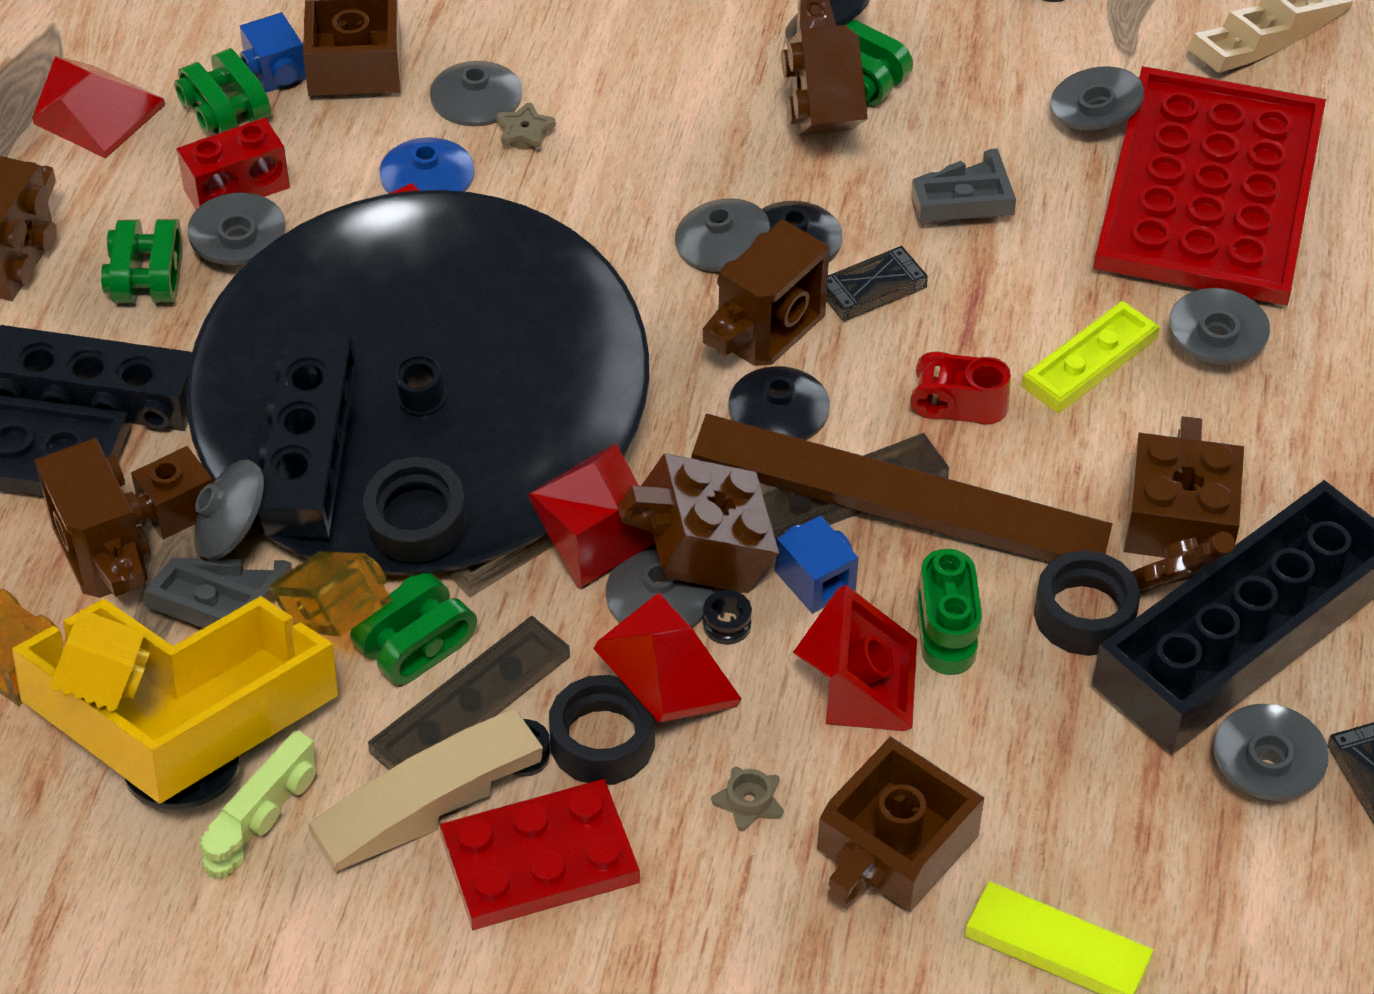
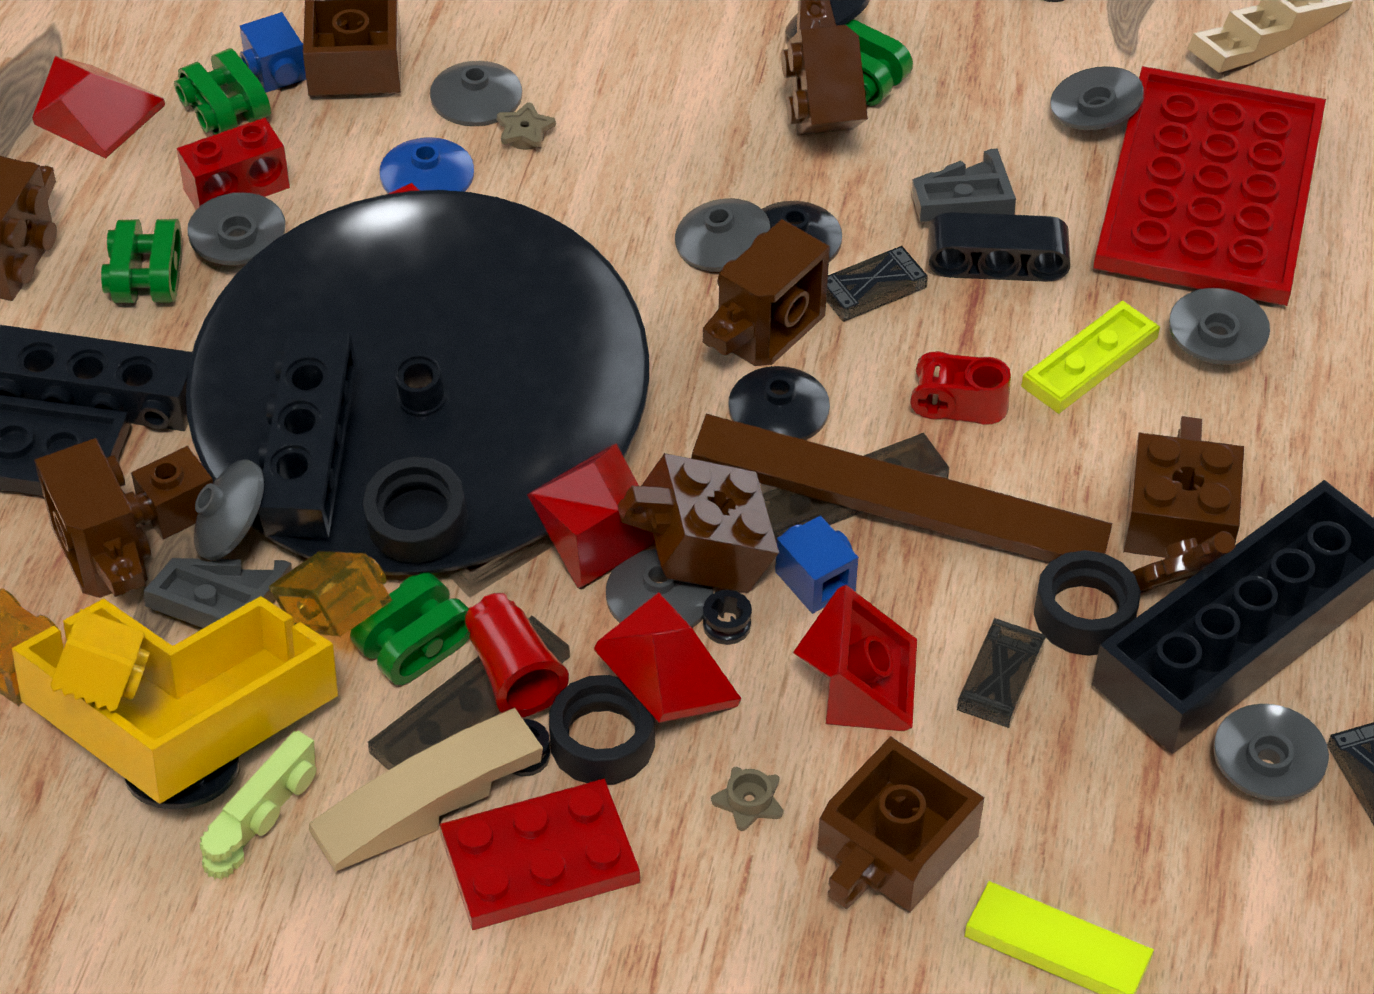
(514, 656): none -> red plant
(949, 611): green brick -> none
(999, 246): none -> black beam
(1001, 673): none -> clear smoke tile

